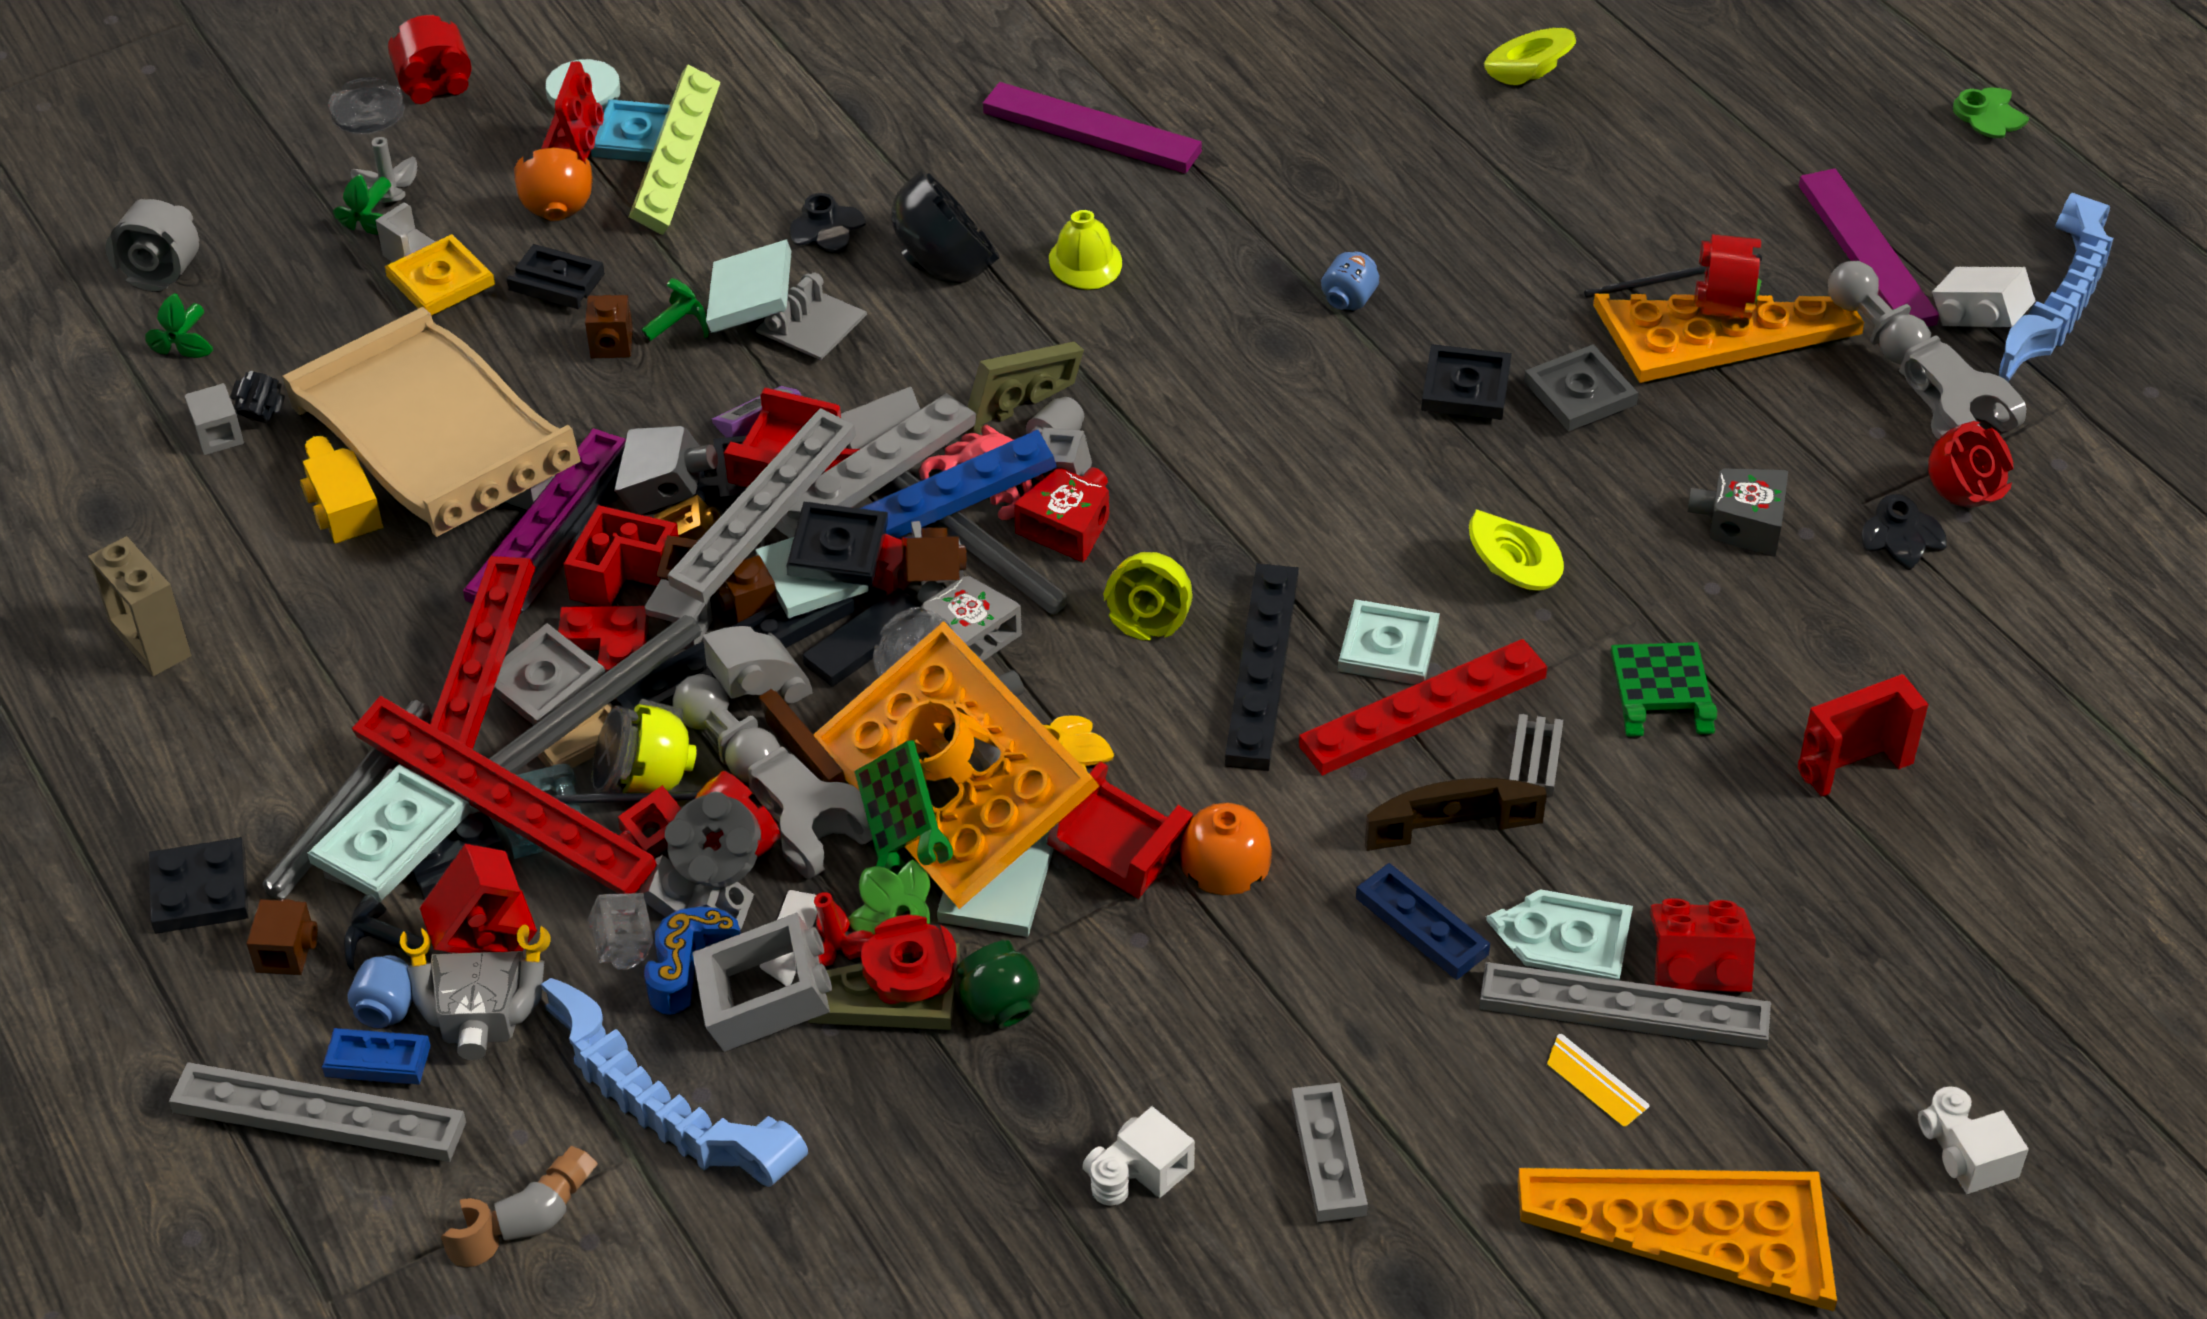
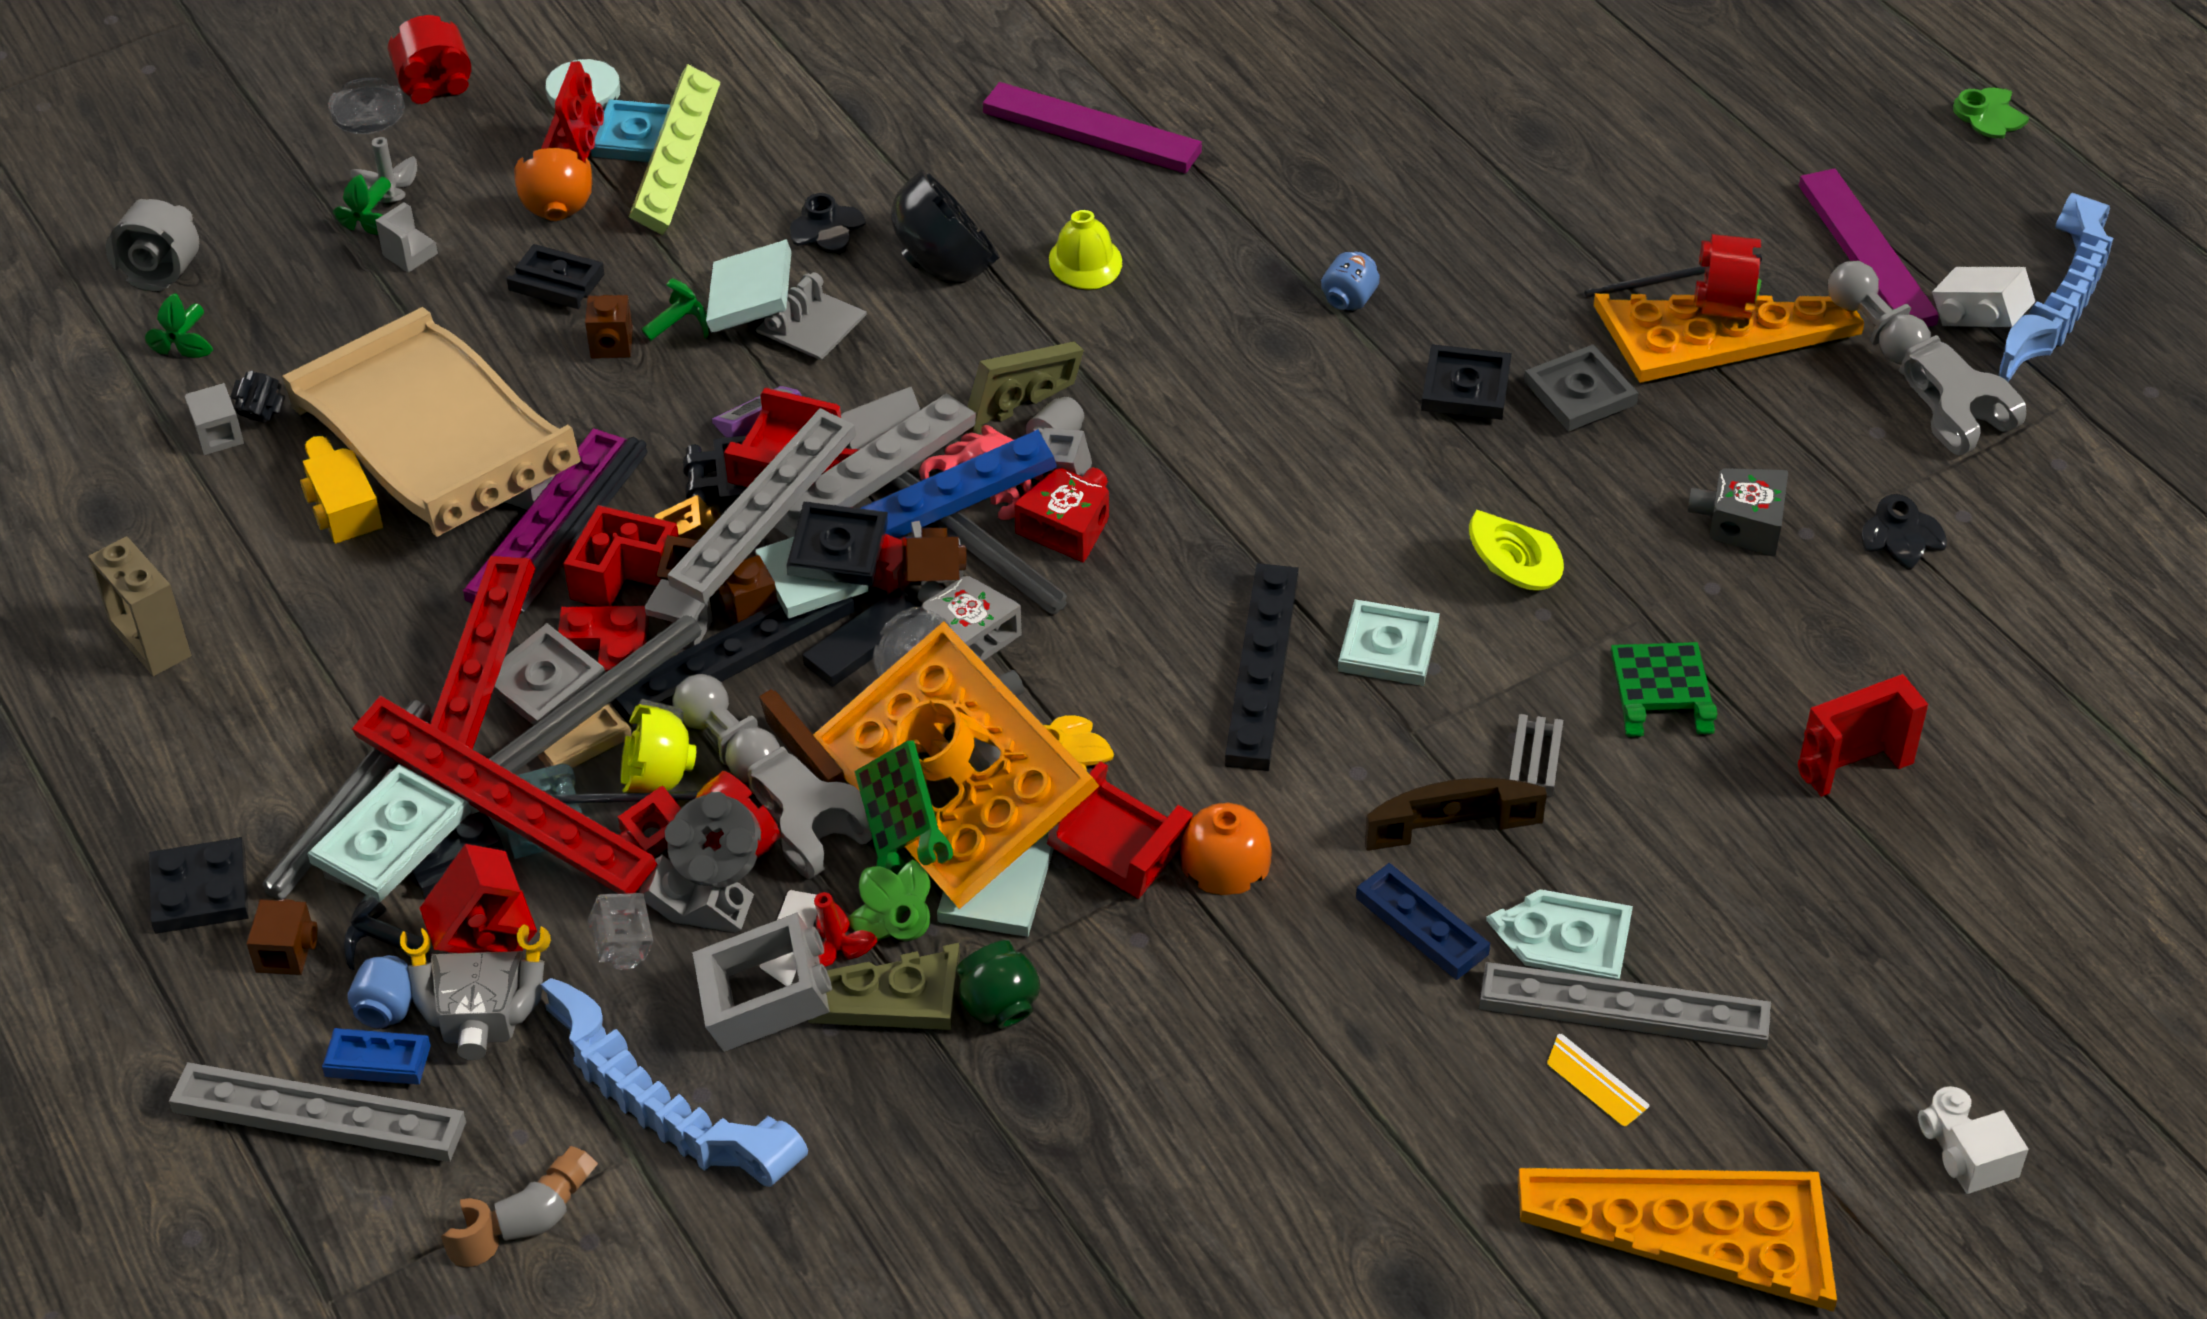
(439, 275): yellow plate -> none
(615, 750): tile -> none
(661, 467): dark grey torso -> none
(677, 936): blue animal -> none
(754, 664): light grey brick -> none
(913, 981): red plate -> none
(1146, 1150): white brick -> none
(1148, 595): neon yellow cylinder -> none
(1329, 1152): light grey plate -> none
(1422, 706): red plate -> none
(1529, 55): neon yellow hat -> none
(1703, 946): red bracket -> none
(1970, 465): red cylinder -> none

